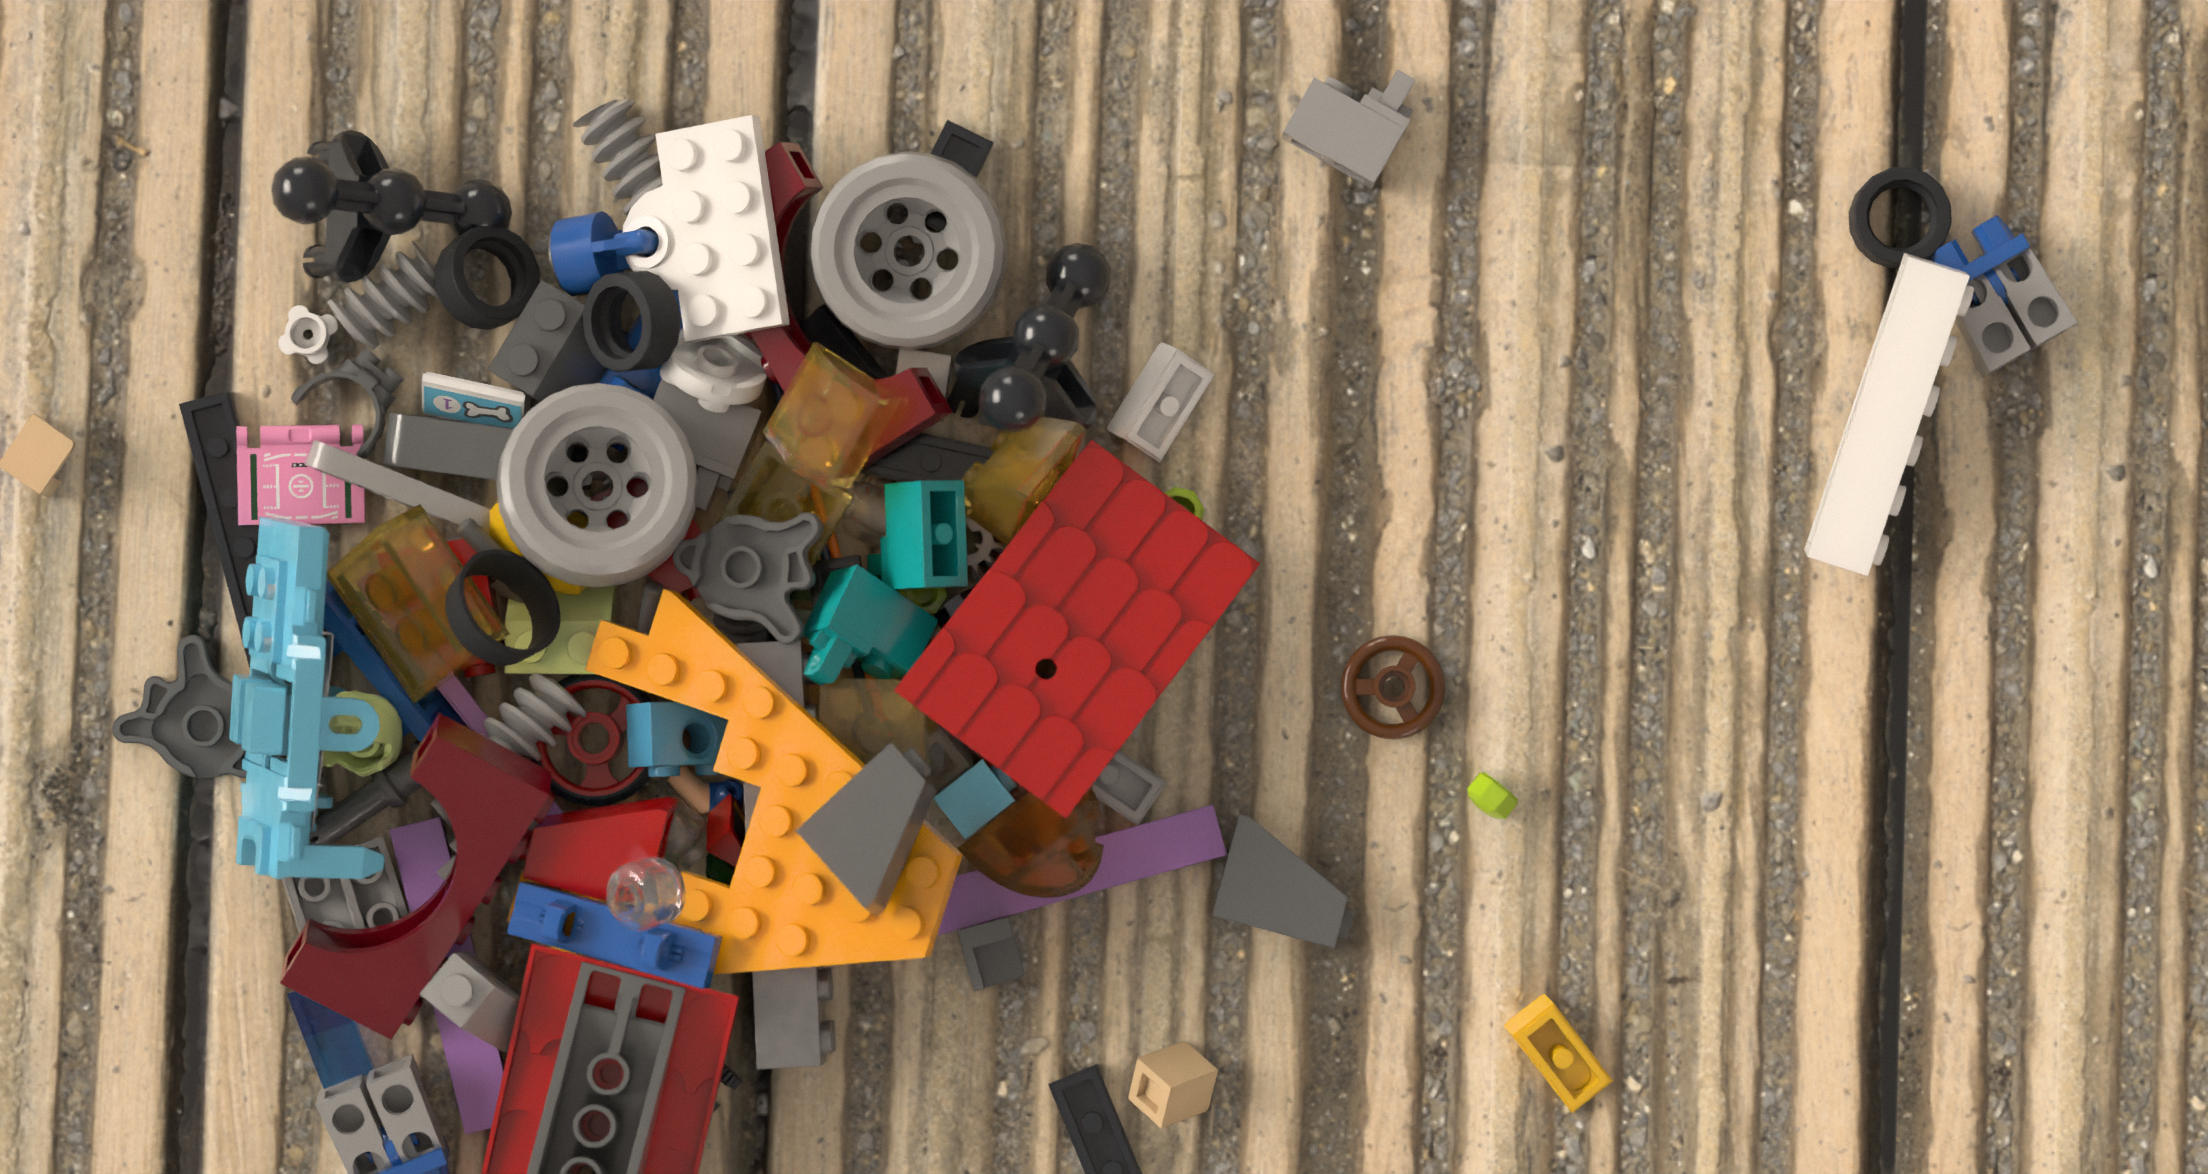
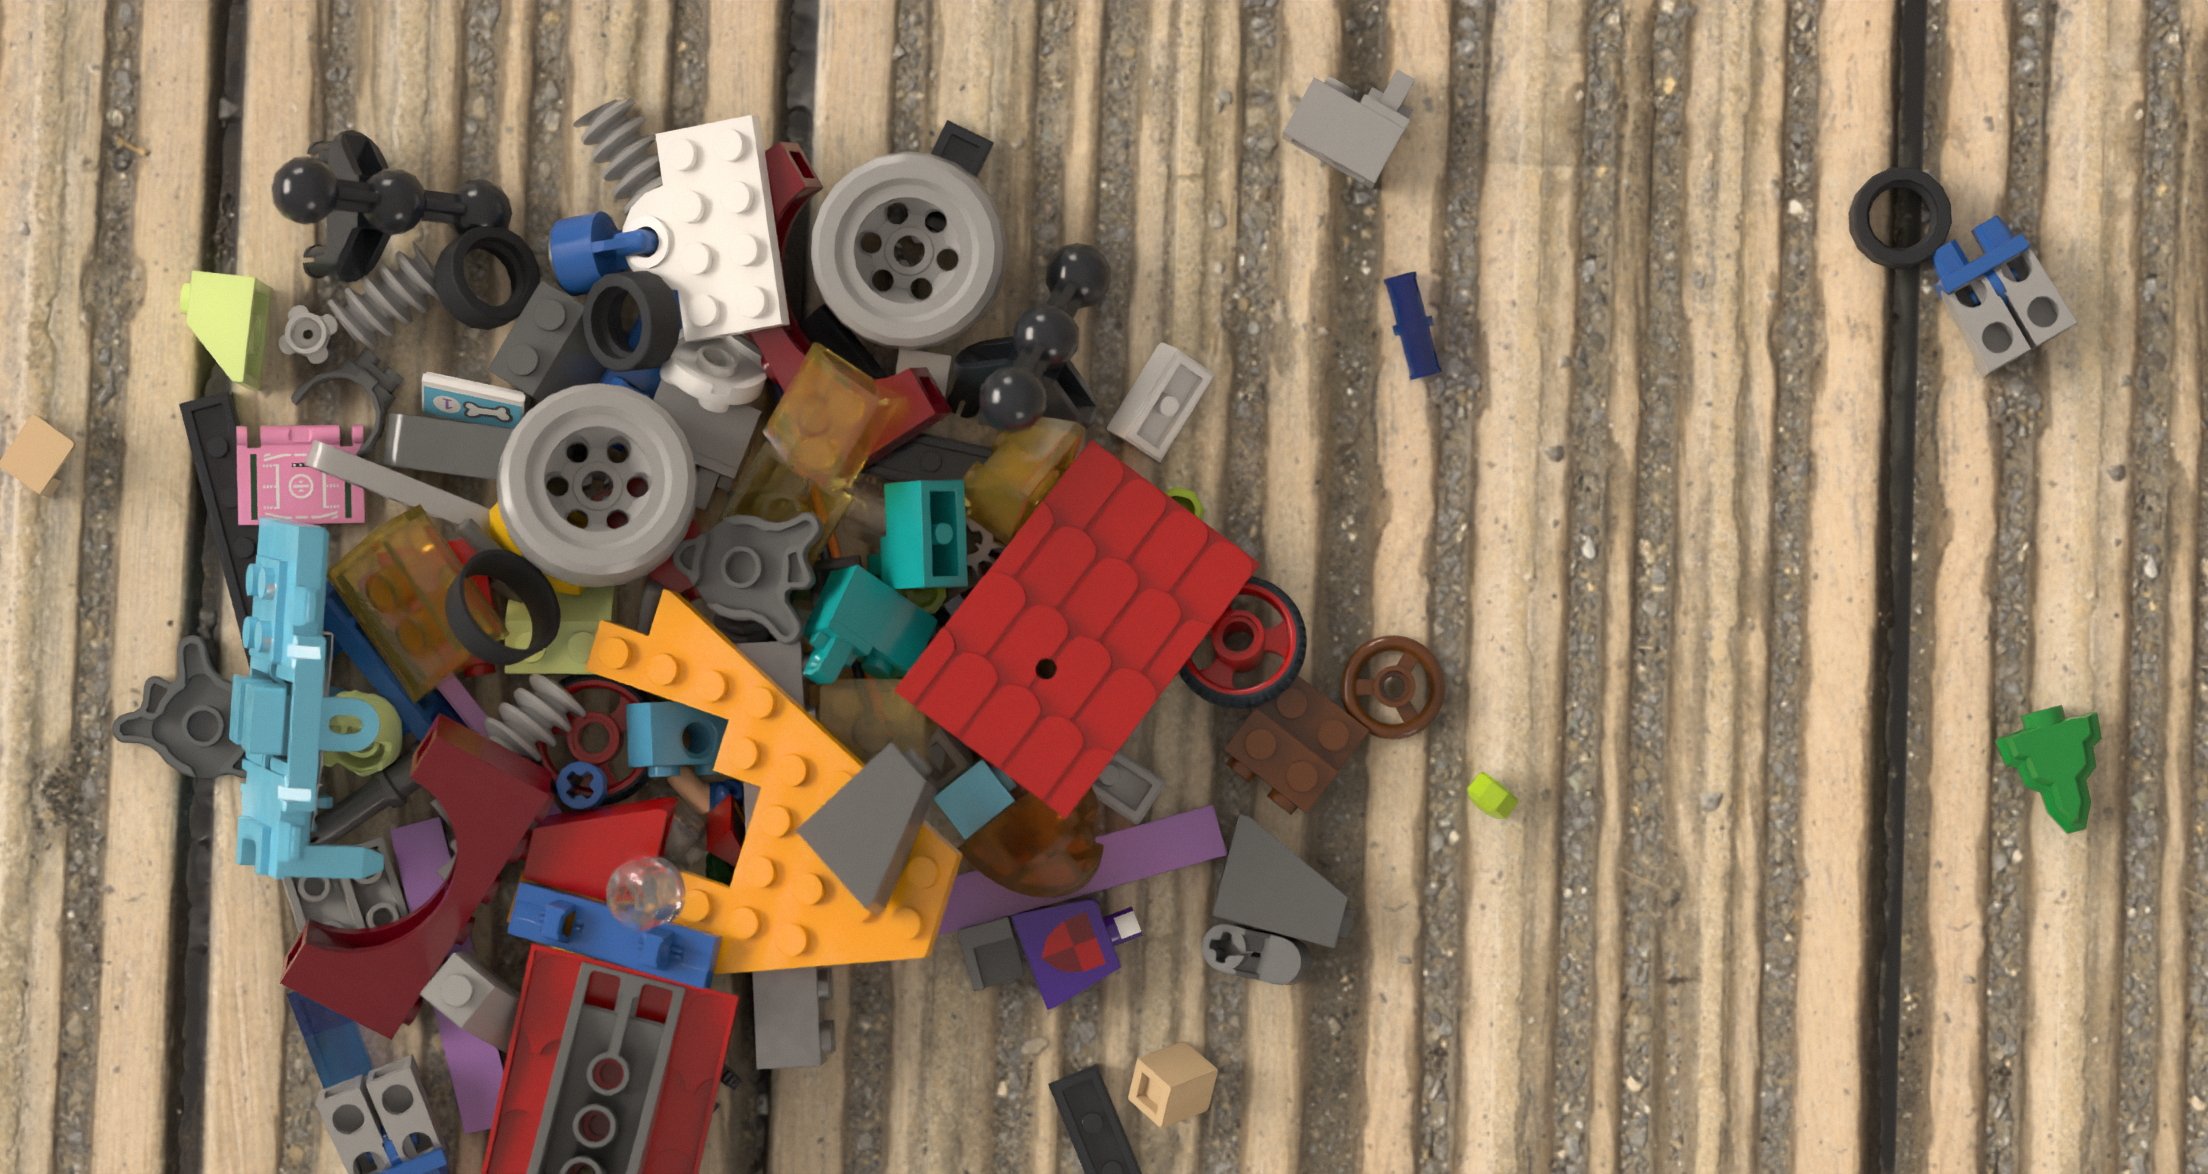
(230, 321): none -> yellowish green slope
(566, 786): none -> blue bush
(1073, 945): none -> dark purple torso
(1232, 950): none -> dark grey piece
(1285, 640): none -> red wheel
(1295, 745): none -> reddish brown plate
(1412, 325): none -> clear blue pin
(1558, 1052): yellow slope -> none
(1887, 414): white brick -> none
(2056, 759): none -> green rock

